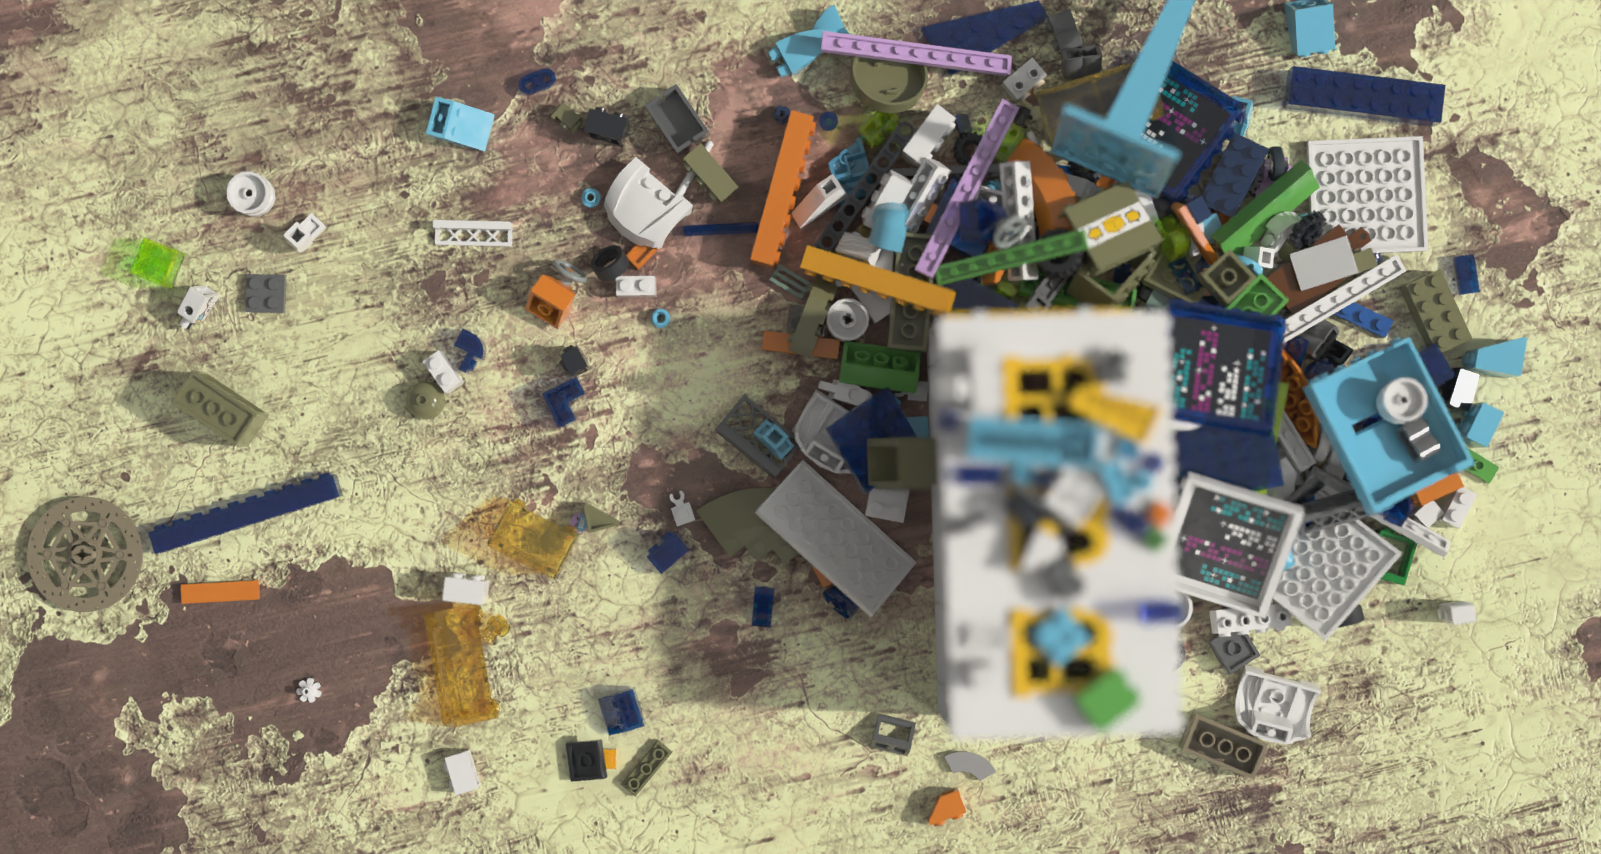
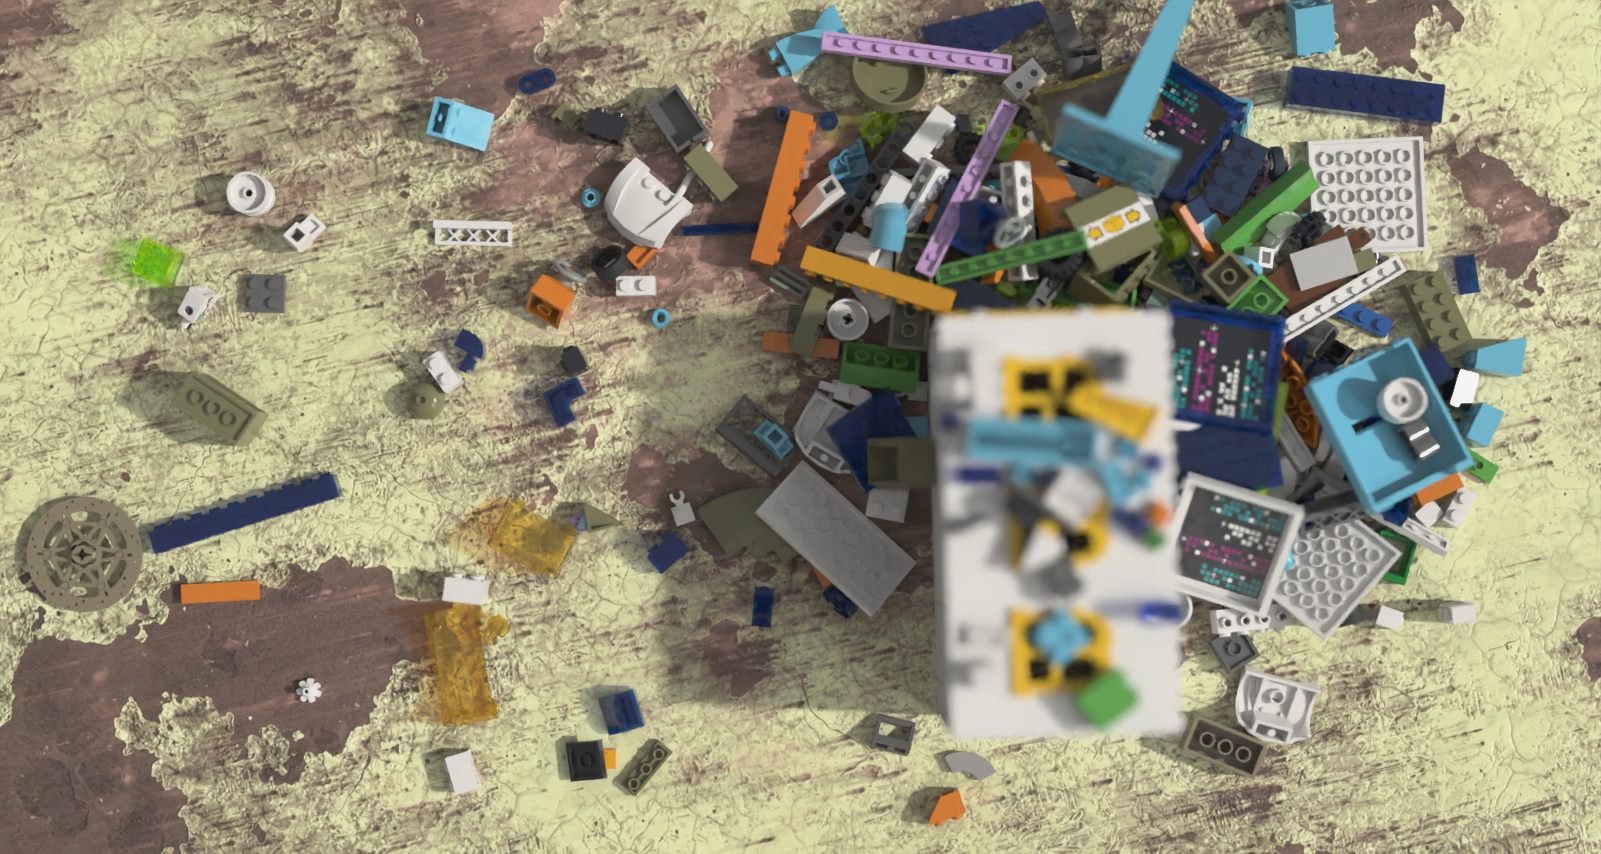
(1387, 617): none -> white brick

